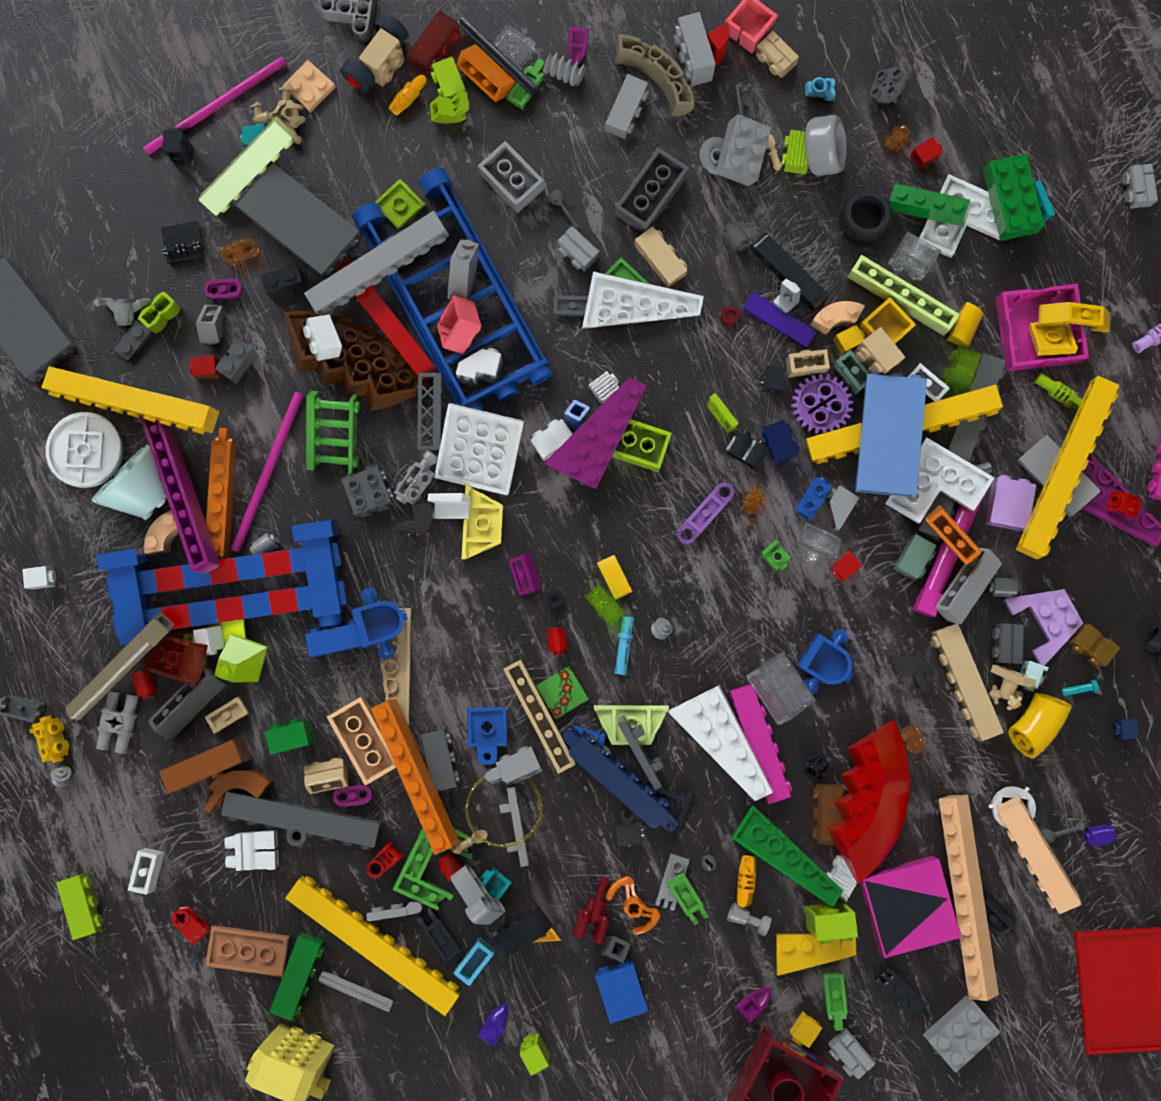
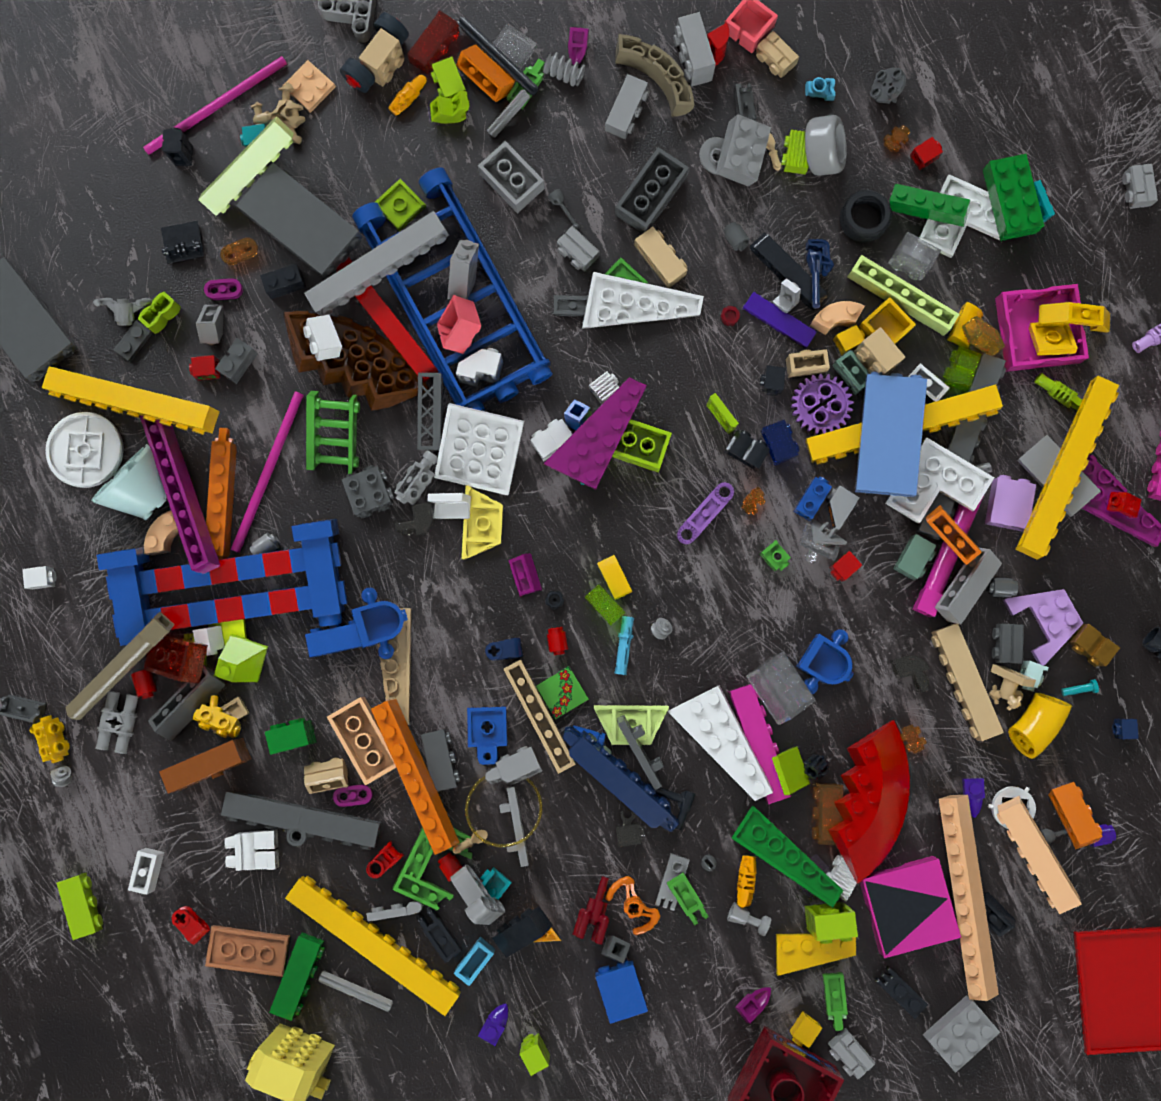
(213, 718): none -> yellow brick
(246, 779): dark orange arch -> none
(508, 113): none -> light grey axle
(508, 649): none -> dark blue piece
(790, 770): none -> lime tile
(819, 262): none -> dark blue piece
(823, 535): none -> light grey piece
(975, 790): none -> dark purple plate
(983, 336): none -> clear yellow brick
(1075, 815): none -> orange brick

